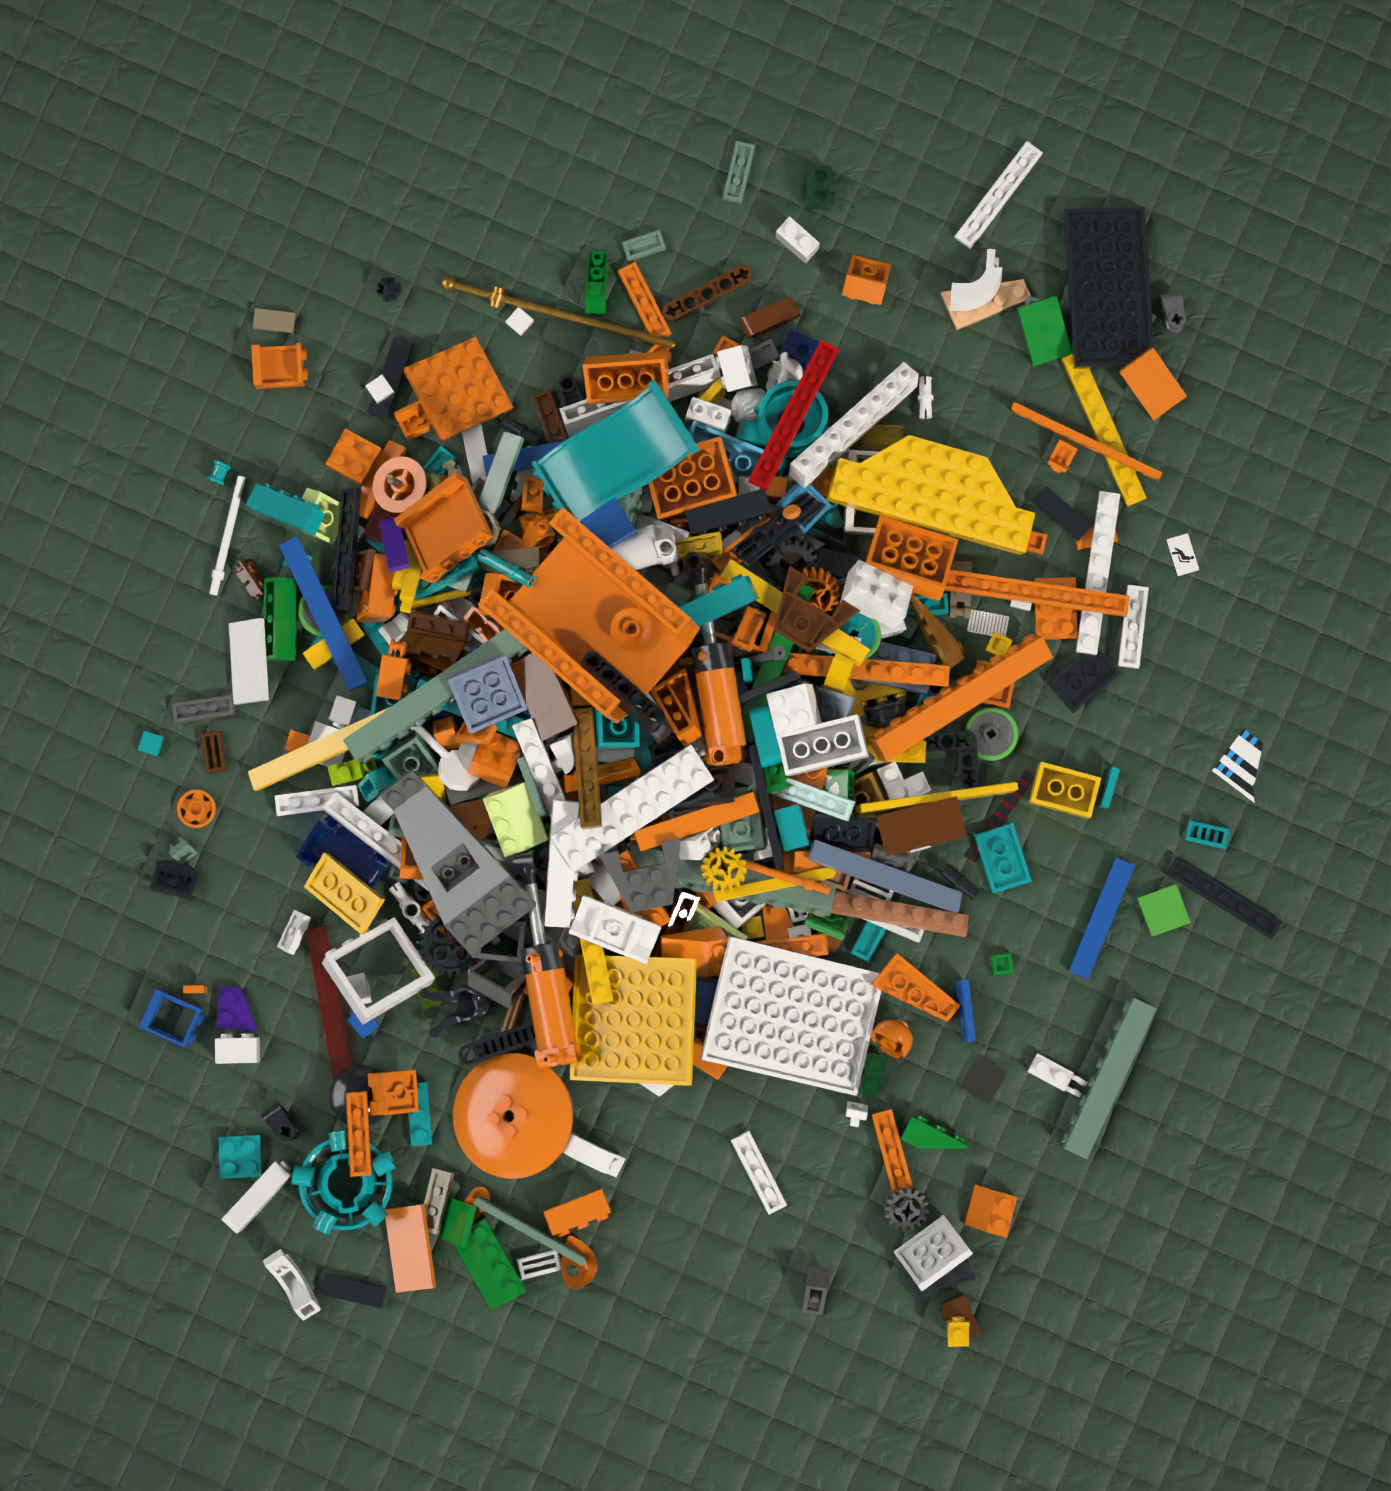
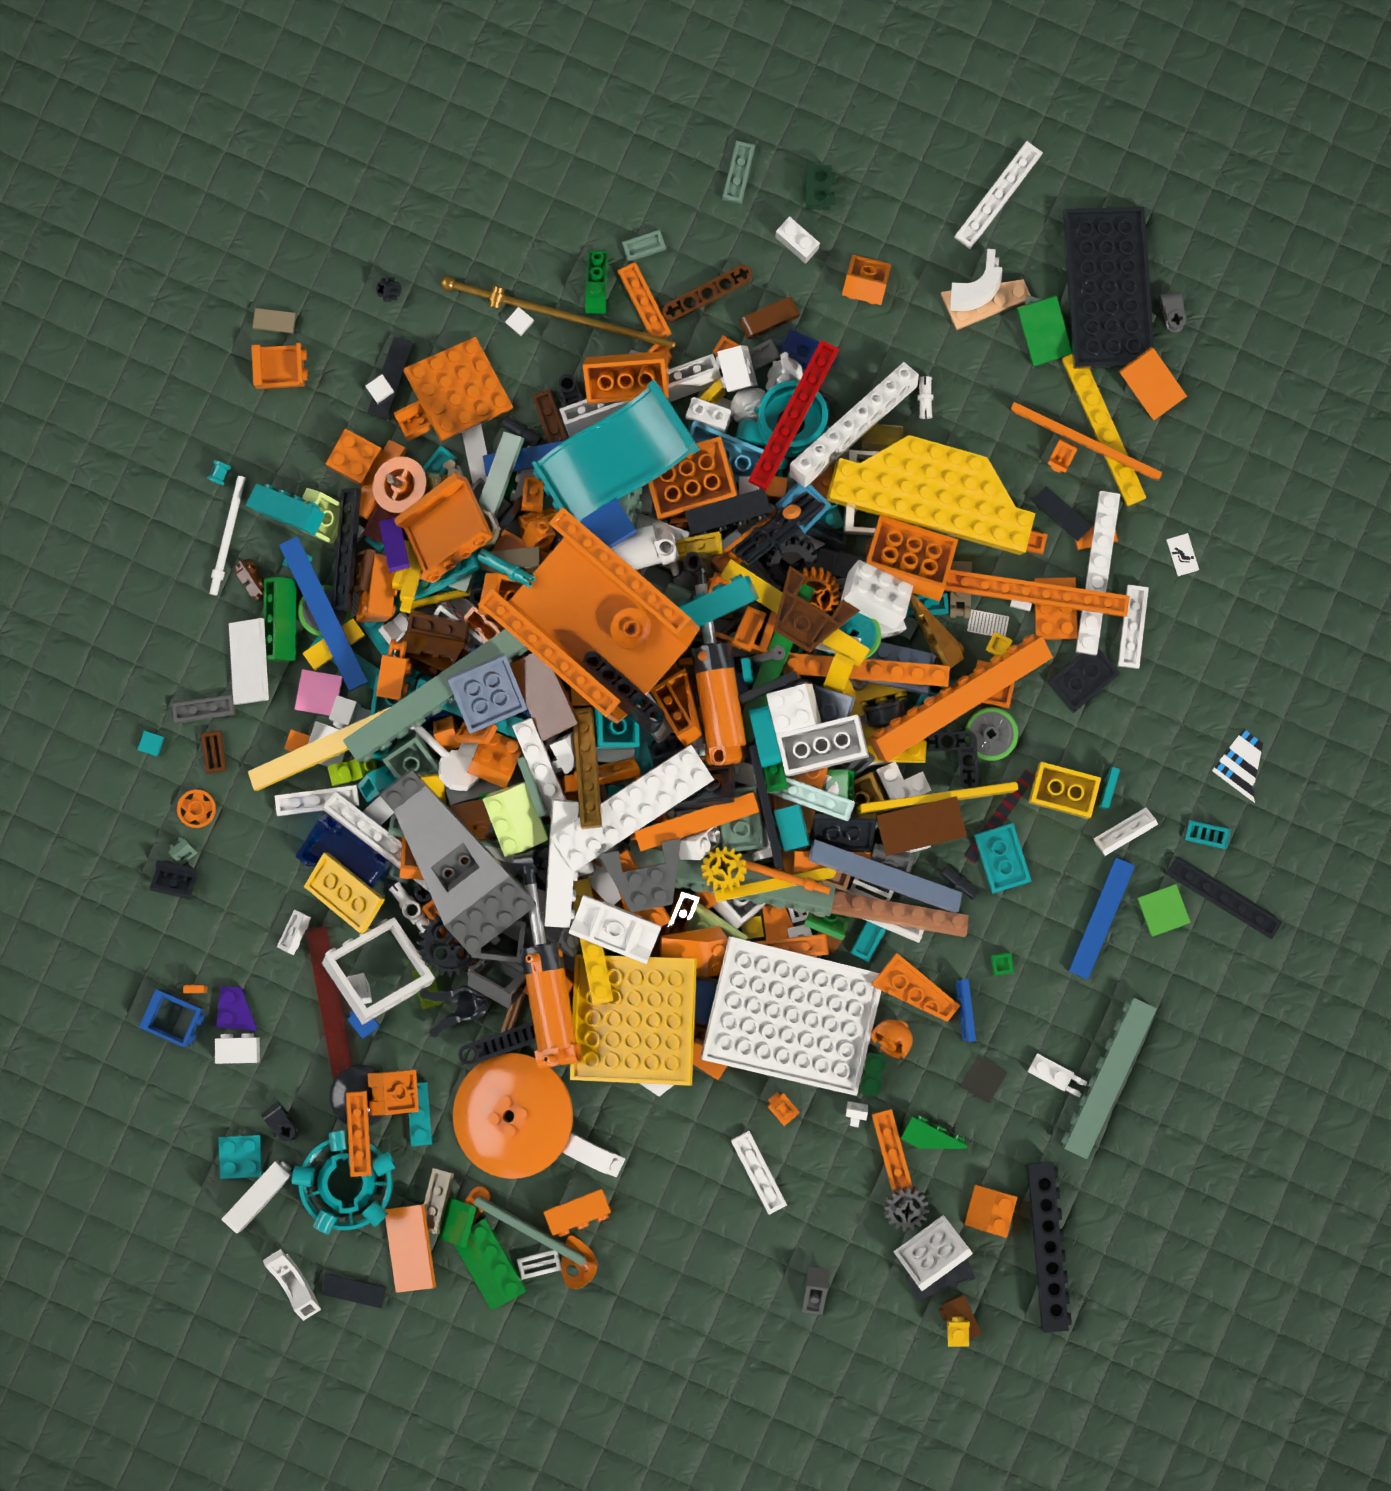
(317, 692): none -> bright pink tile
(782, 1108): none -> orange brick
(1035, 1173): none -> black brick
(1125, 831): none -> white plate

